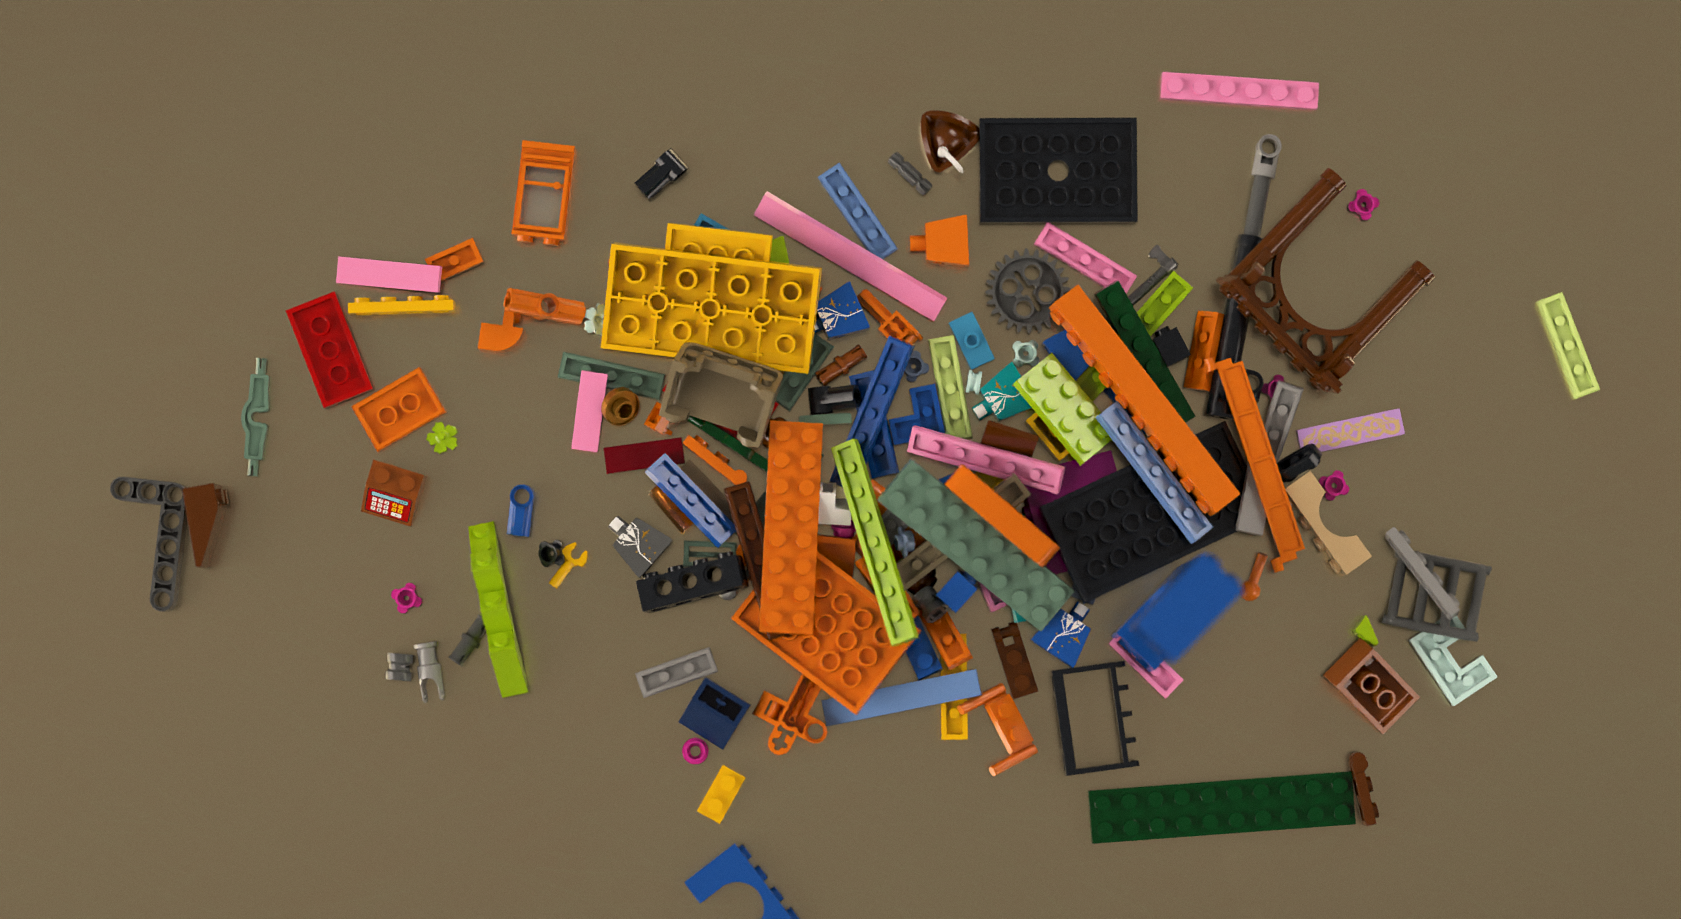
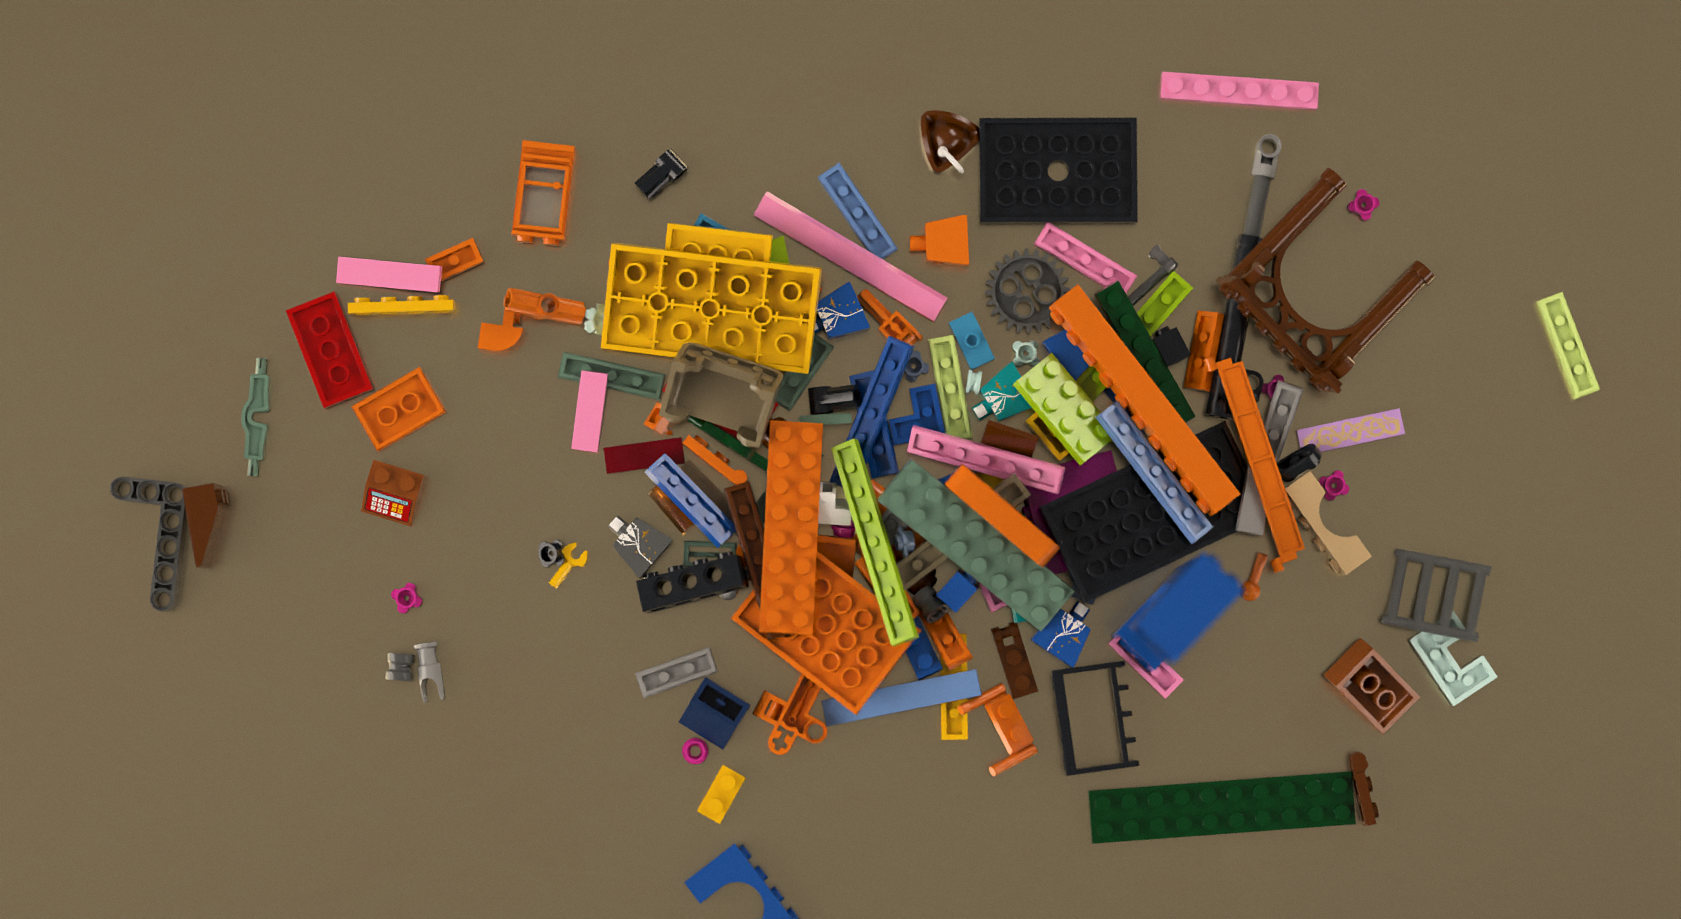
(442, 437): lime plant -> none
(469, 641): dark grey pin -> none
(496, 610): lime arch -> none
(520, 514): blue piece -> none
(620, 406): pearl gold plate -> none
(841, 365): dark orange pin -> none
(910, 173): dark grey axle -> none
(1365, 631): lime slope -> none
(1430, 581): light grey plate -> none

